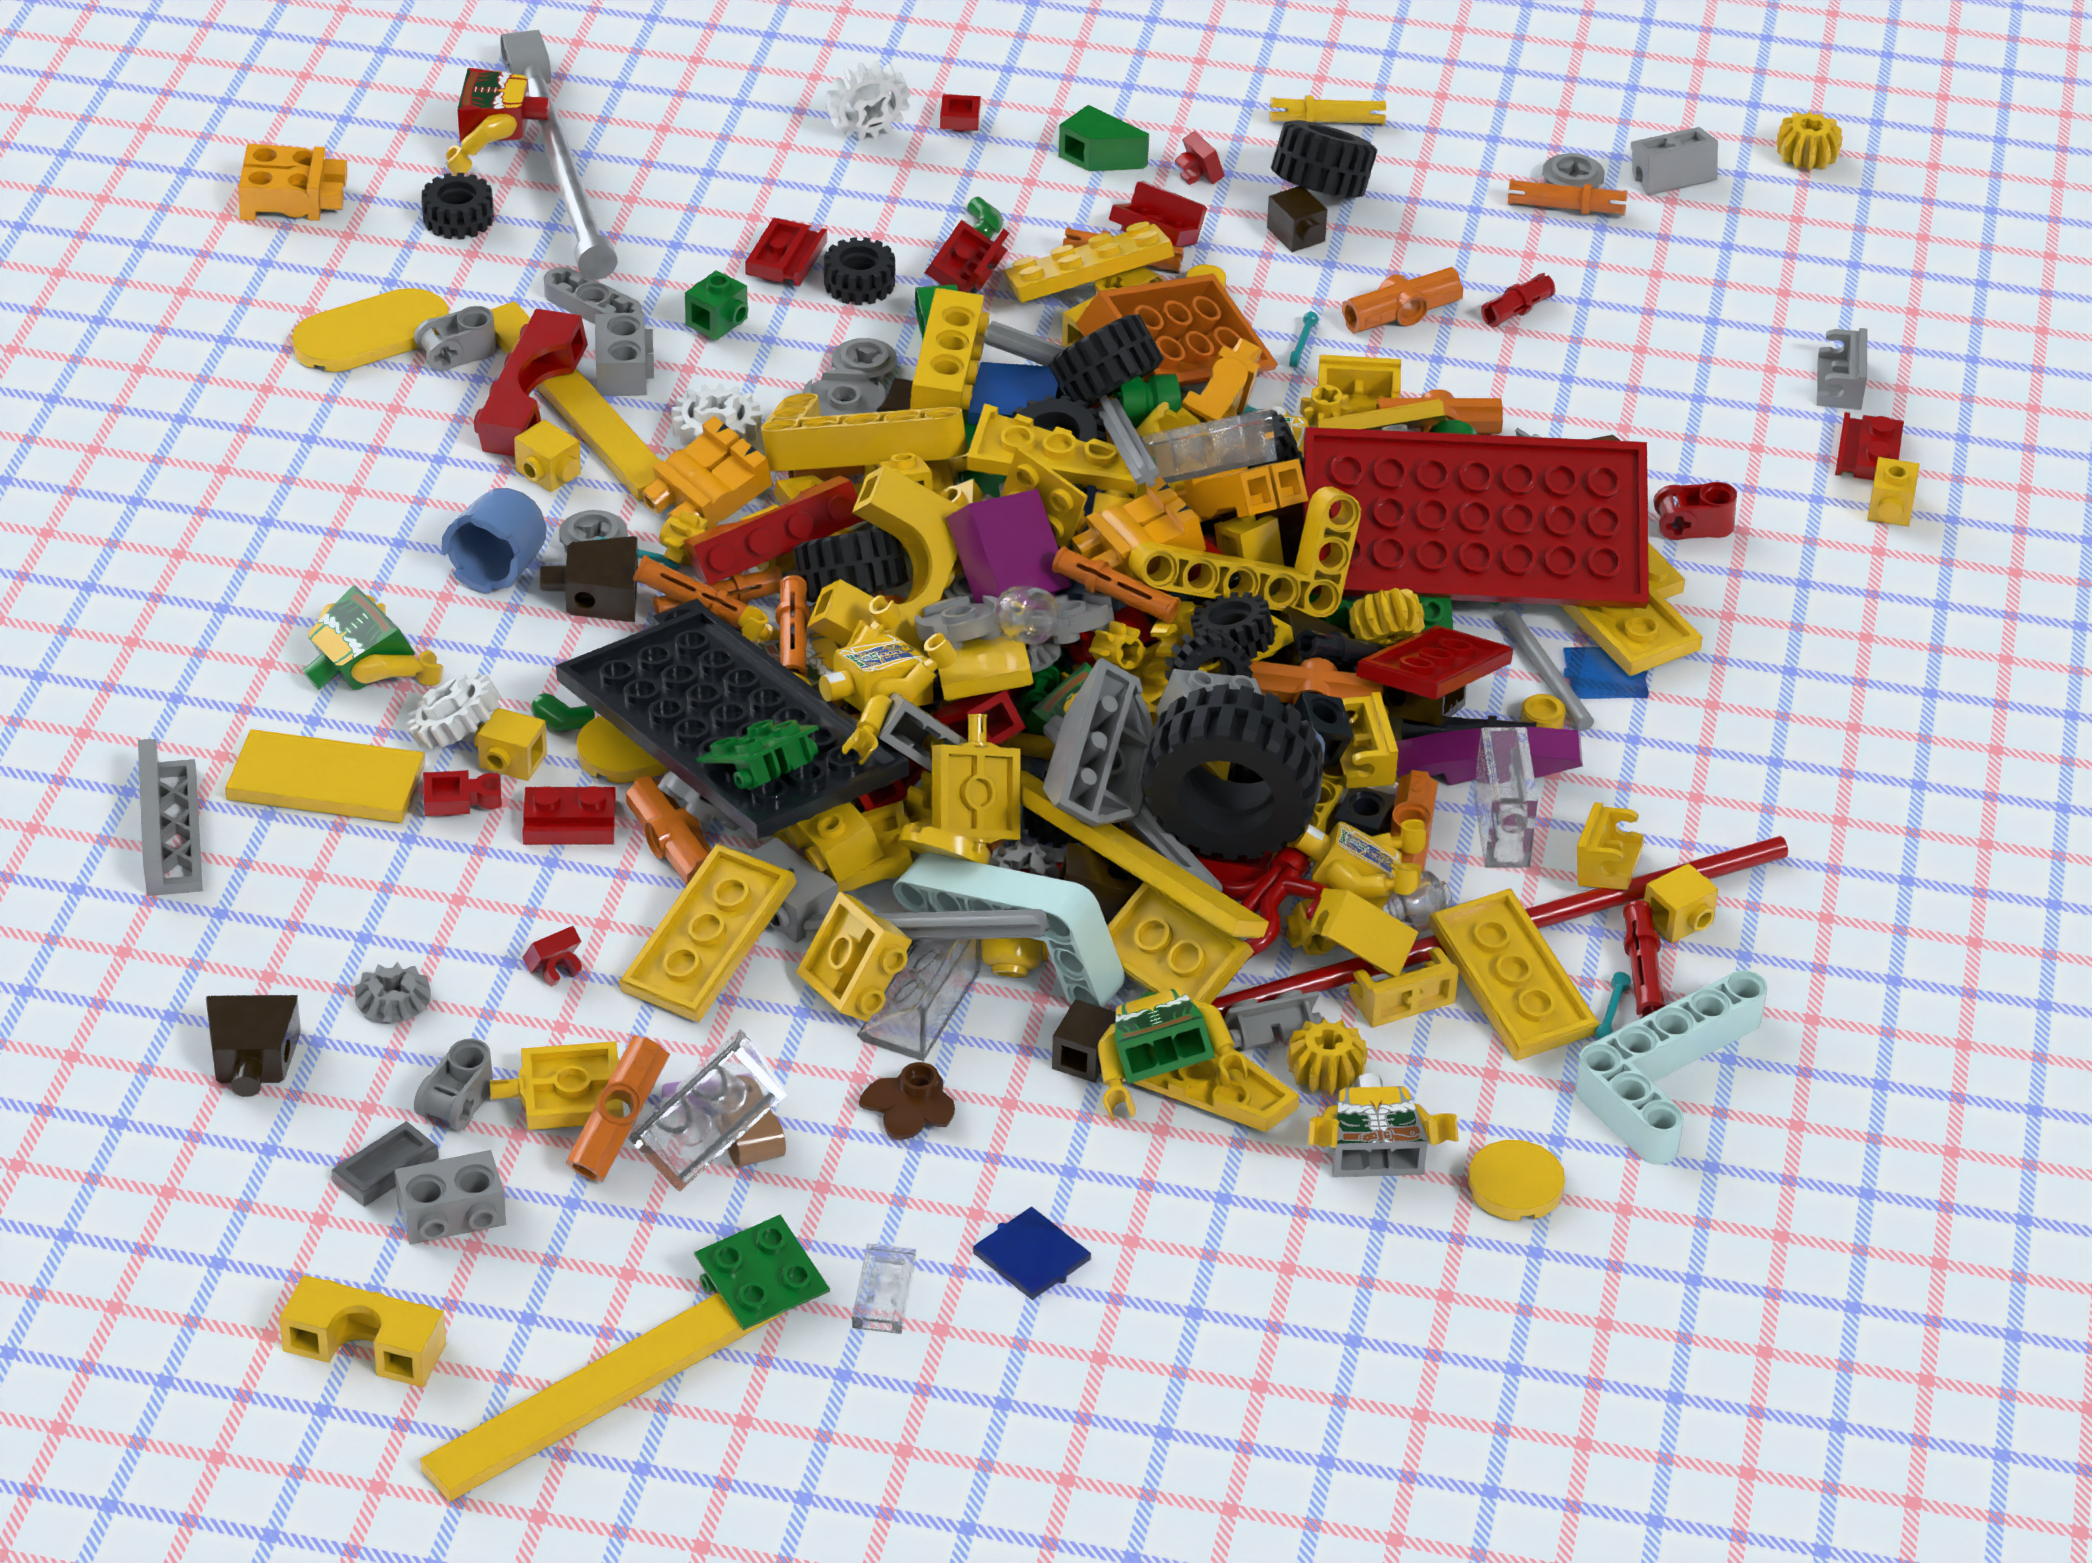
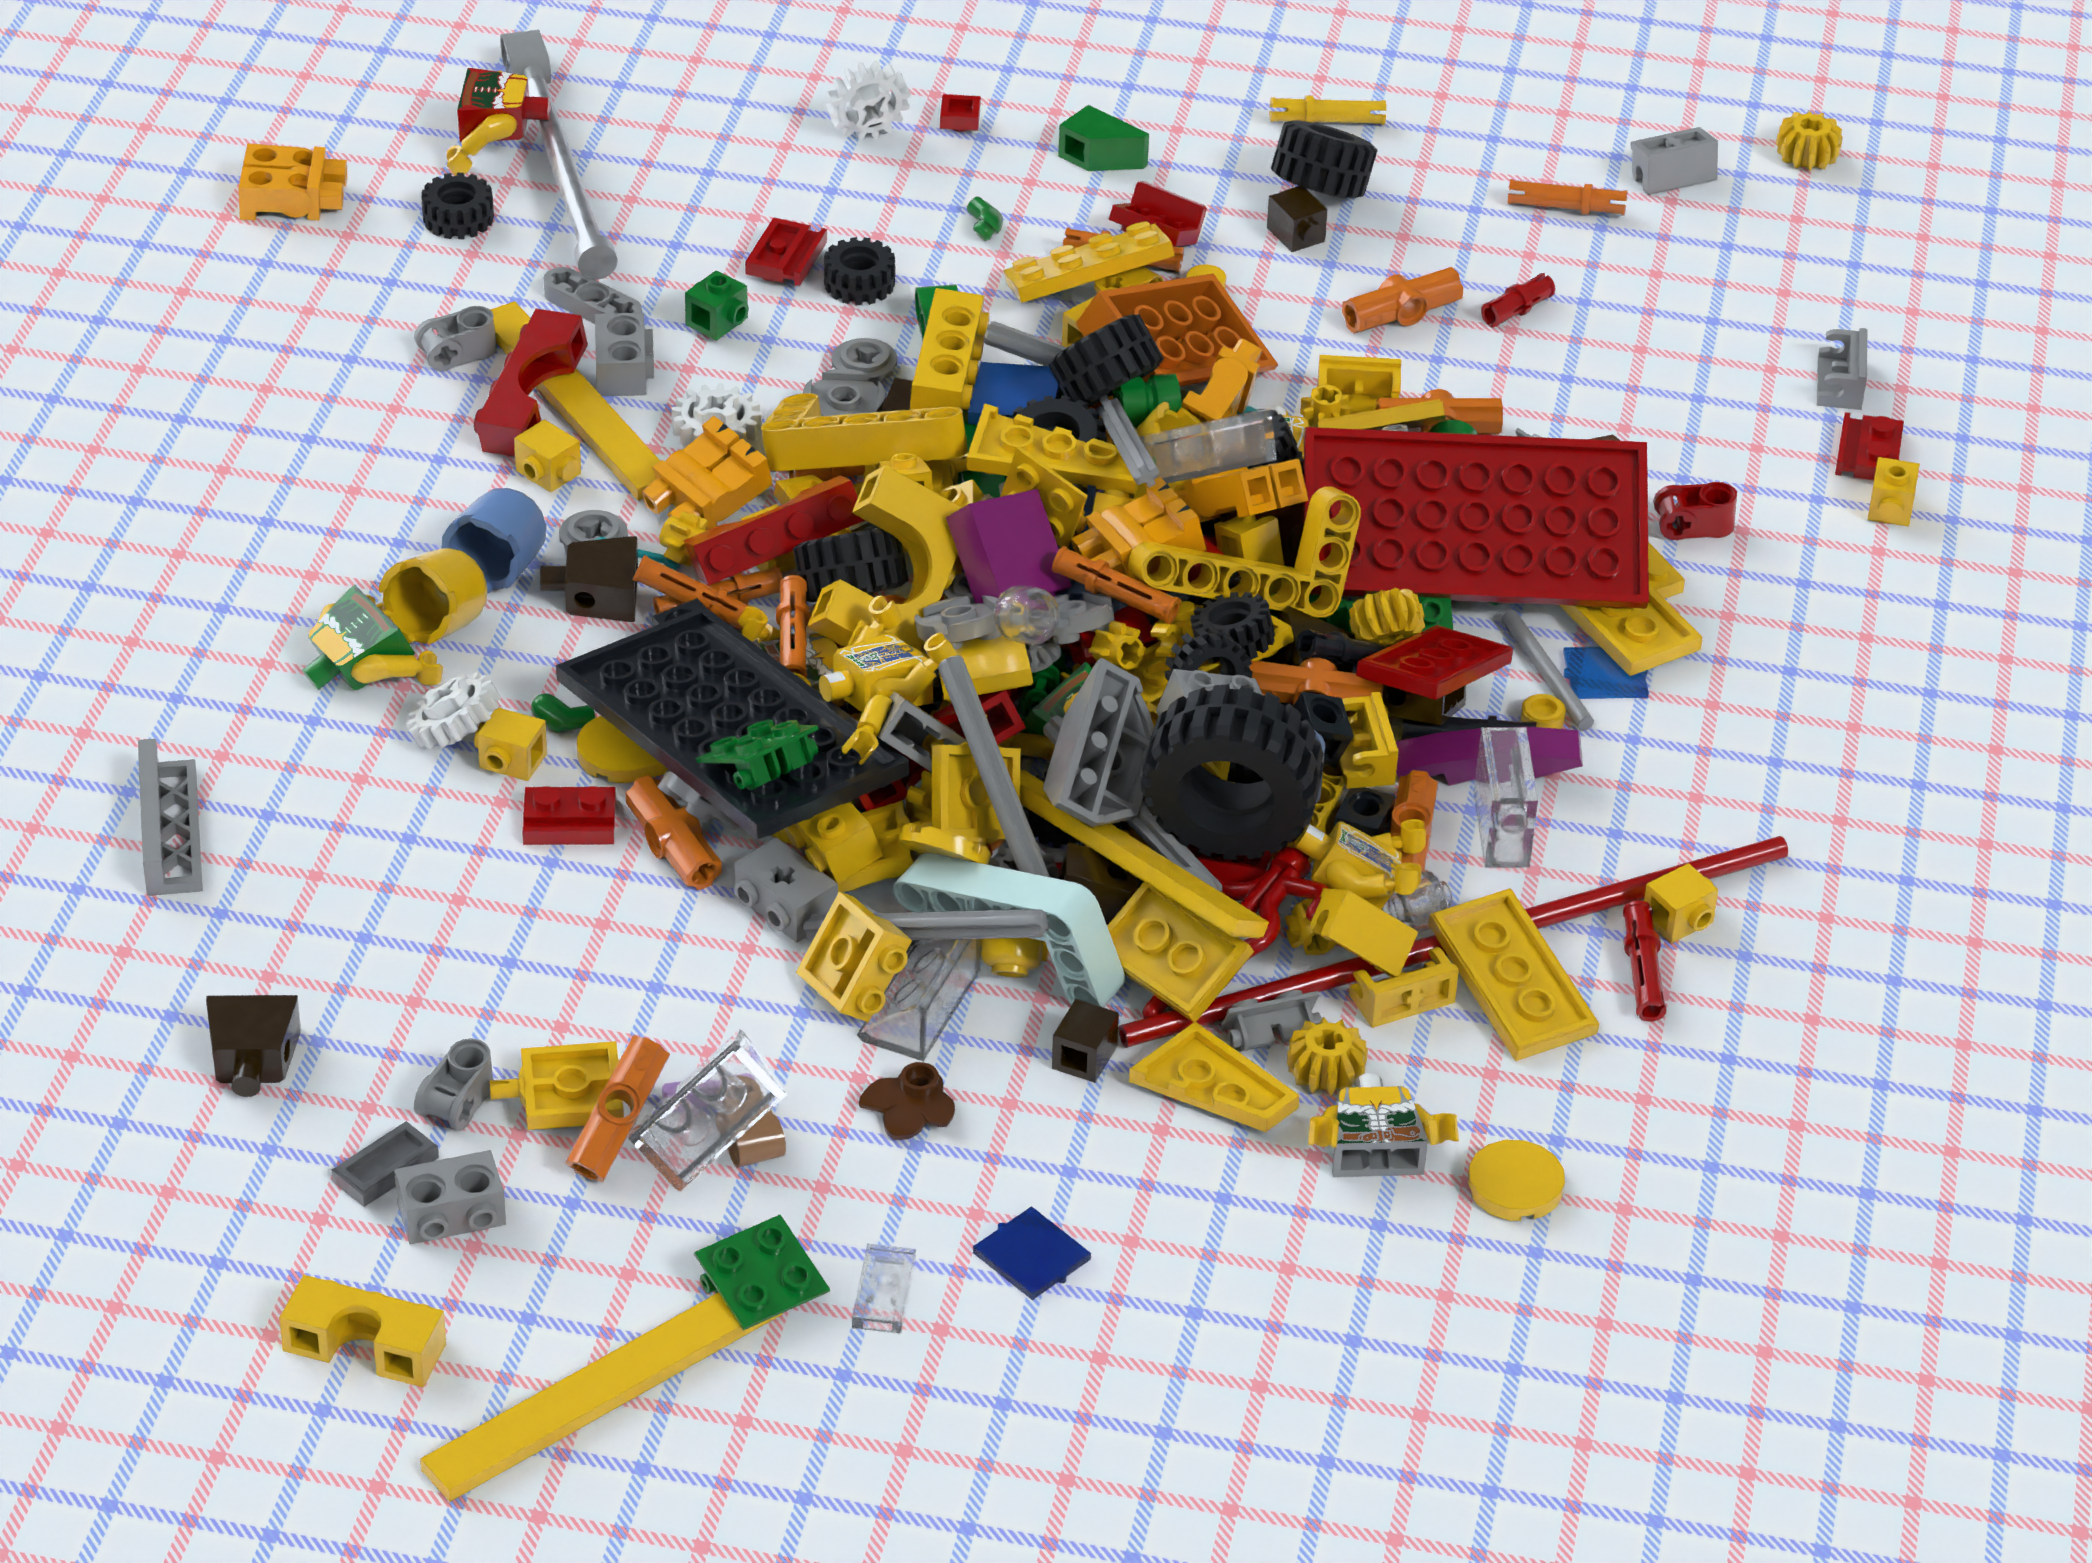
(325, 776): yellow tile -> none
(365, 329): yellow tile -> none
(395, 1005): light grey gear -> none
(433, 594): none -> yellow cylinder
(454, 792): red plate -> none
(554, 950): red tile -> none
(707, 932): yellow tile -> none
(966, 257): red bracket -> none
(991, 766): none -> light grey axle
(1160, 1036): torso -> none
(1199, 160): red tile -> none
(1310, 320): teal hinge -> none
(1559, 170): light grey gear -> none
(1605, 852): yellow hinge -> none
(1620, 983): teal hinge -> none
(1620, 1068): light aqua beam -> none

